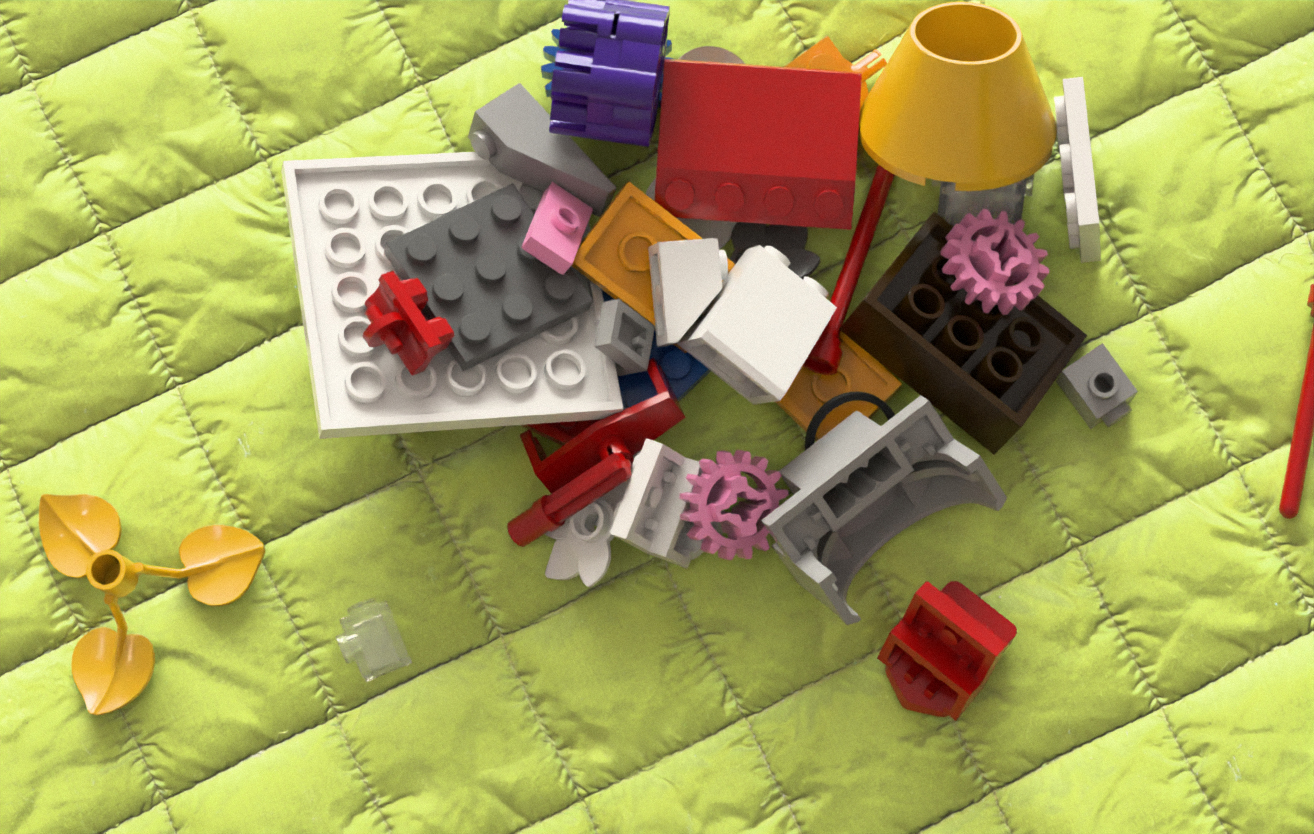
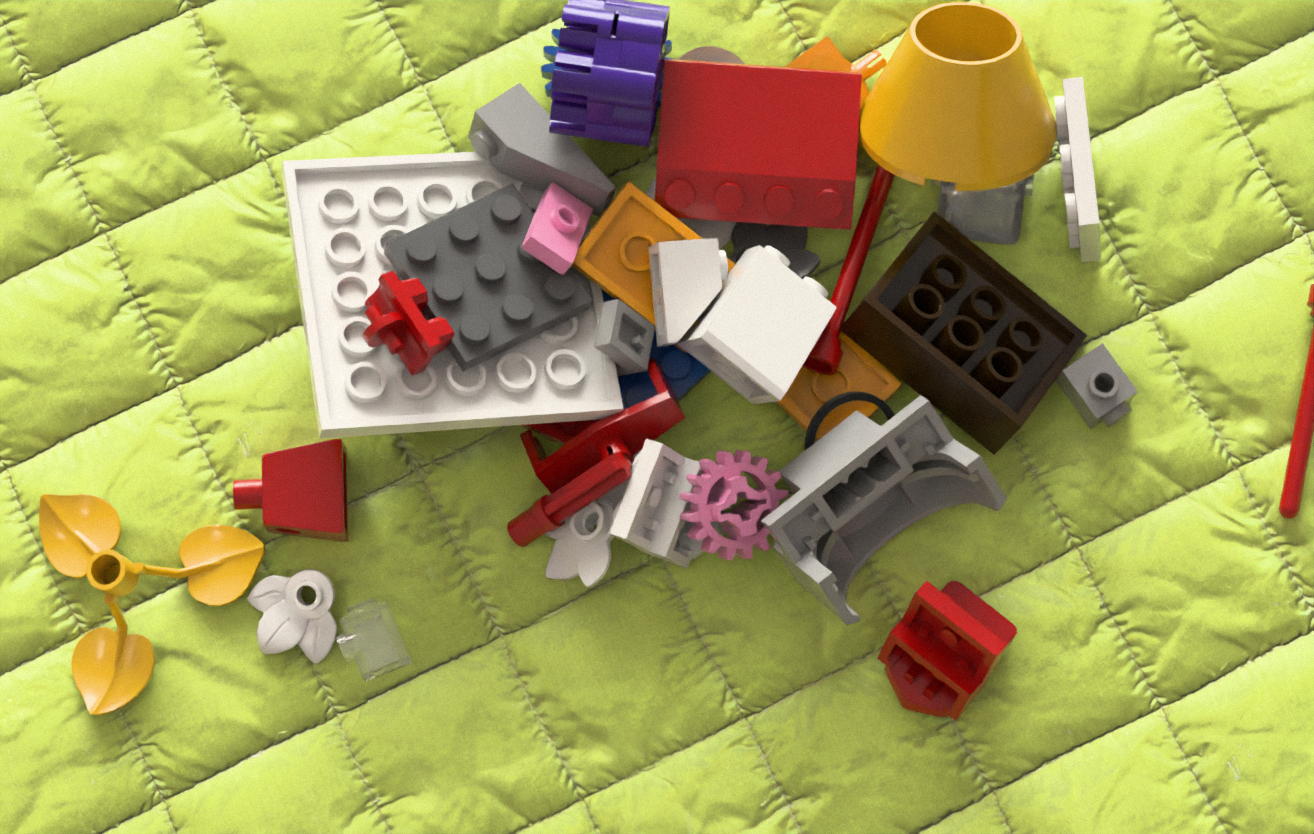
(291, 620): none -> white plate
(301, 491): none -> red torso
(994, 261): bright pink gear -> none

